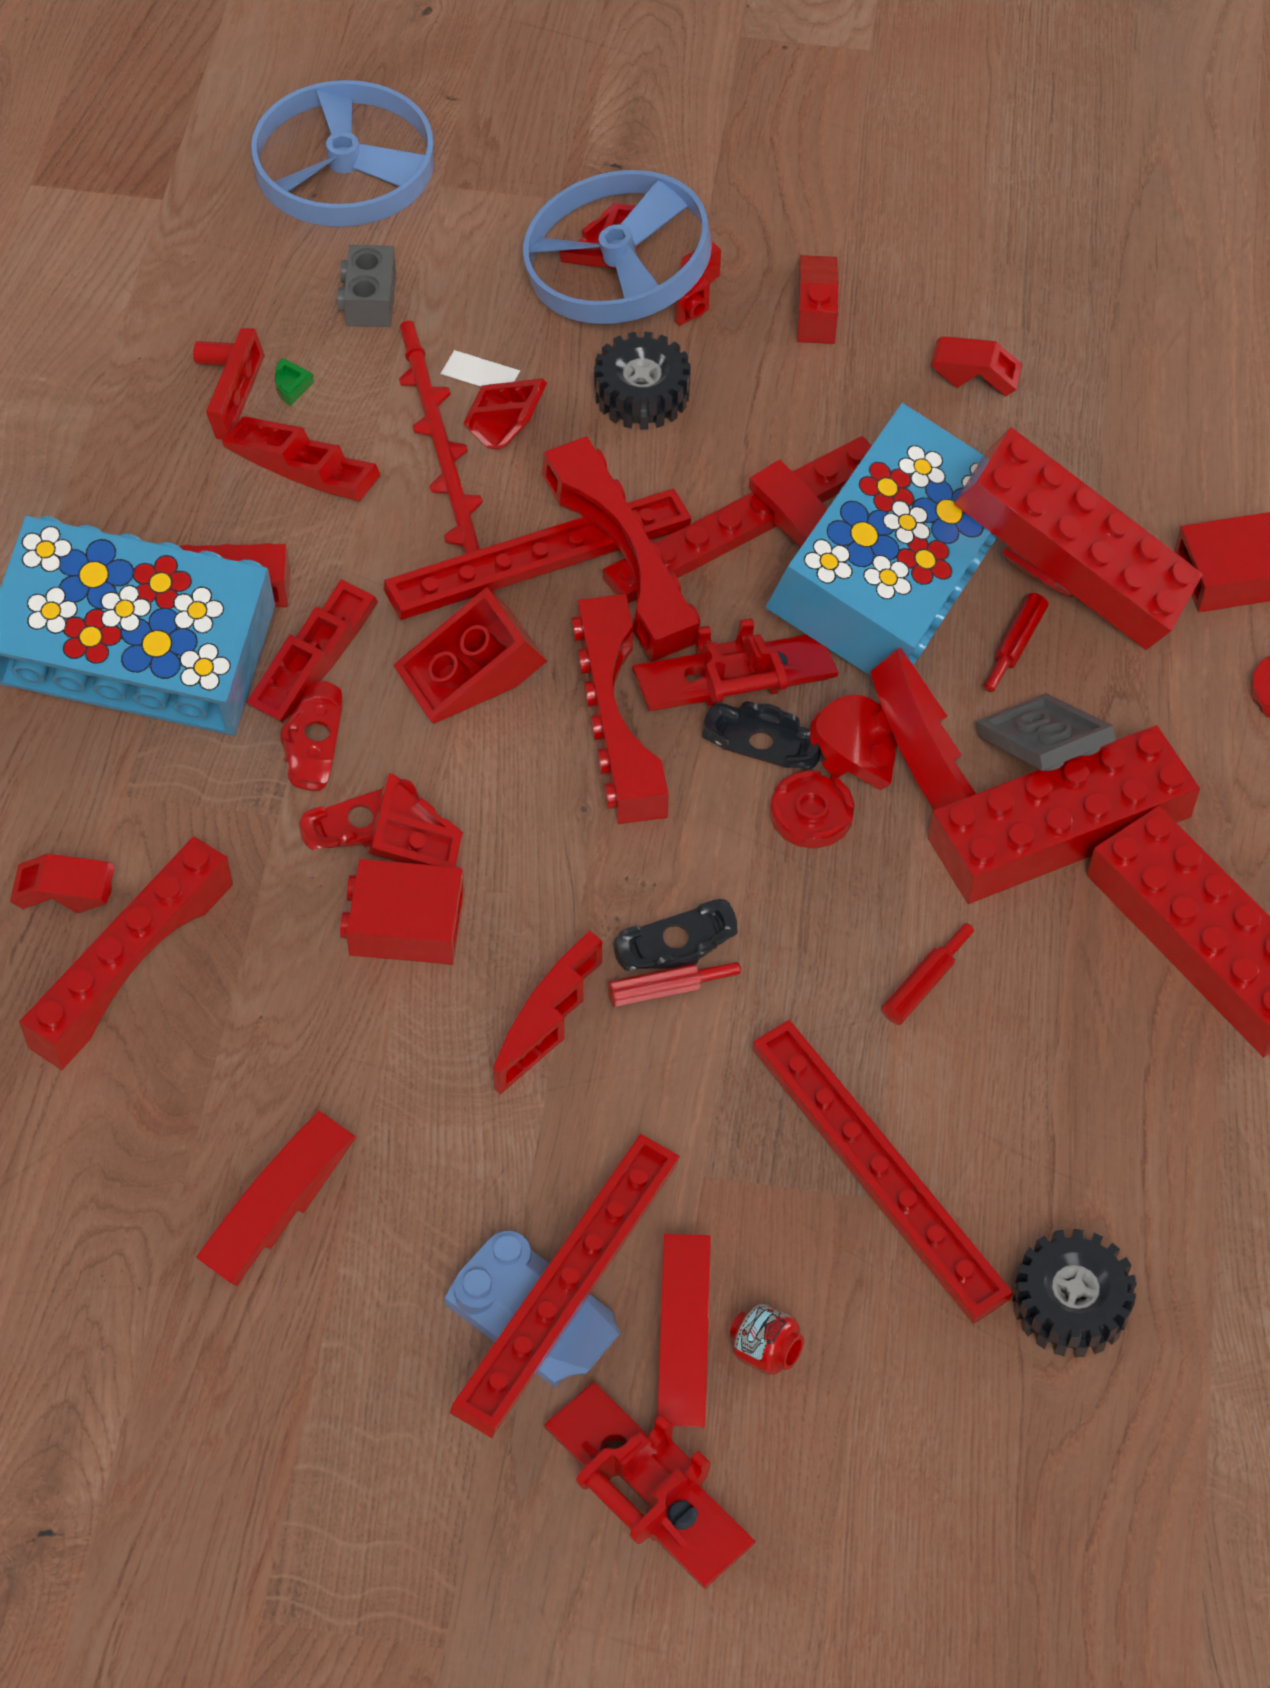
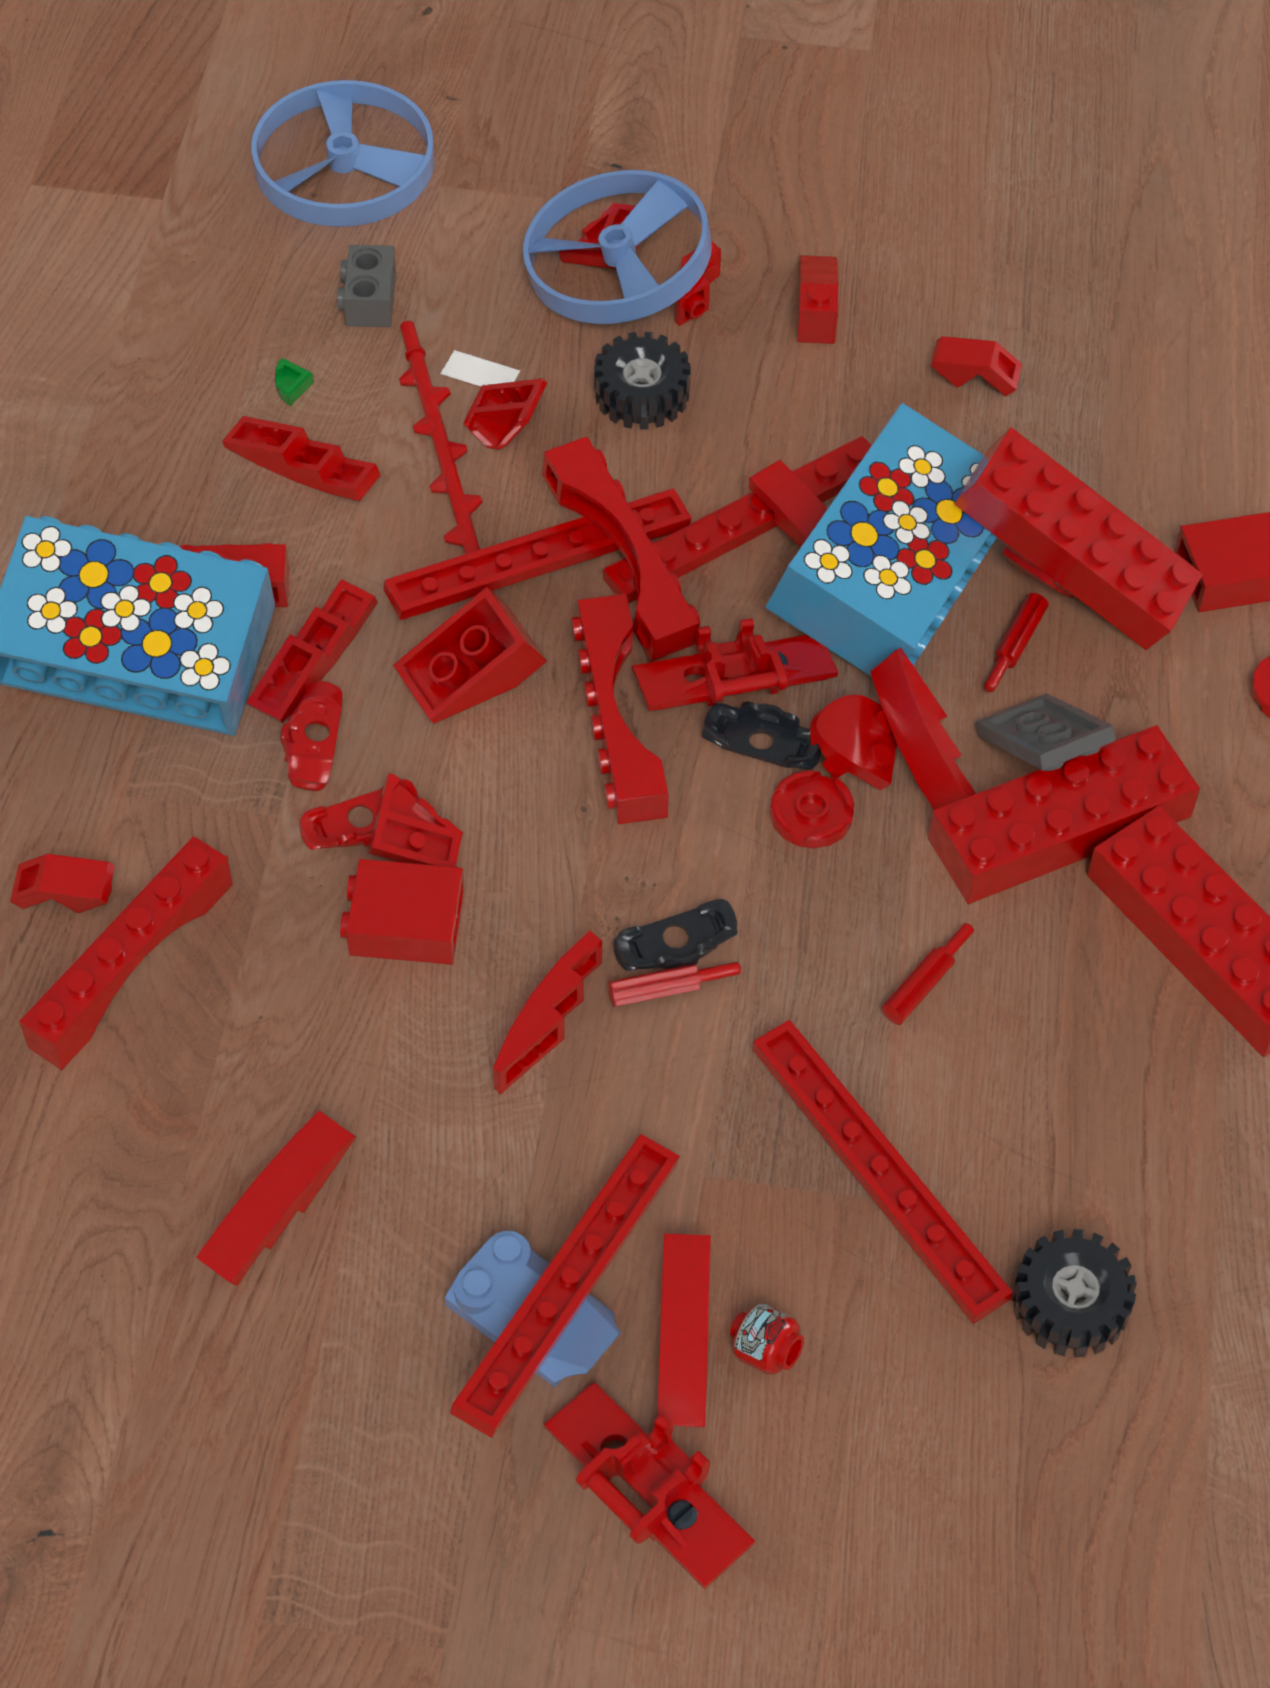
(241, 367): red piece -> none

